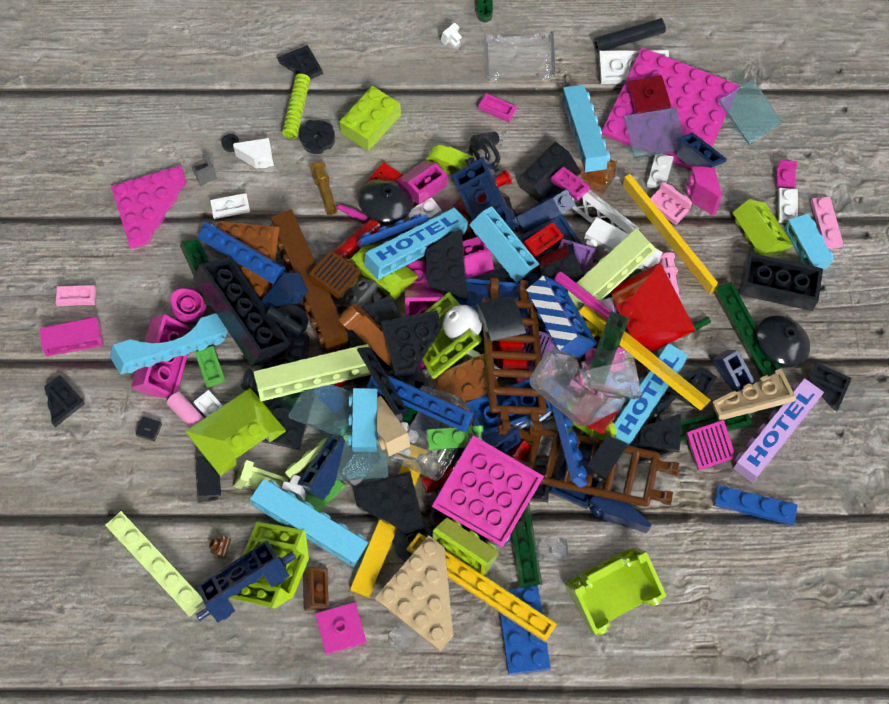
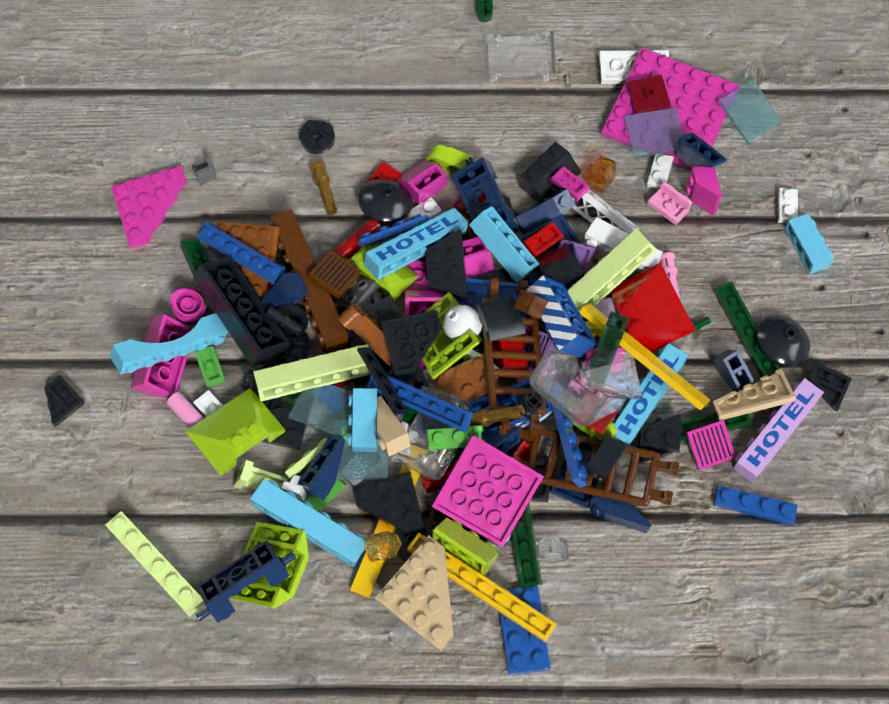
(71, 336): dark pink brick -> none
(75, 295): bright pink plate -> none
(148, 429): black tile -> none
(207, 481): black hinge -> none
(219, 545): reddish brown plate -> none
(228, 141): black tile -> none
(230, 206): white plate -> none
(255, 152): white slope -> none
(296, 106): lime piece -> none
(301, 62): black wing -> none
(315, 589): reddish brown slope -> none
(340, 628): dark pink plate -> none
(352, 212): dark pink piece -> none
(370, 118): lime brick -> none
(382, 546): none -> clear yellow hair
(451, 35): white tile -> none
(482, 141): black piece -> none
(487, 417): none -> pearl gold pin
(497, 107): dark pink tile -> none
(503, 178): red bush -> none
(530, 304): none -> reddish brown brick
(531, 403): none -> black wheel
(583, 295): dark pink axle -> none
(585, 128): medium azure brick -> none
(615, 588): lime windscreen -> none
(629, 35): black piece -> none
(660, 408): black bar -> none
(670, 234): yellow tile -> none
(700, 380): black wing -> none
(762, 228): lime slope -> none
(781, 281): black brick -> none
(786, 174): dark pink bracket -> none
(827, 221): bright pink plate -> none

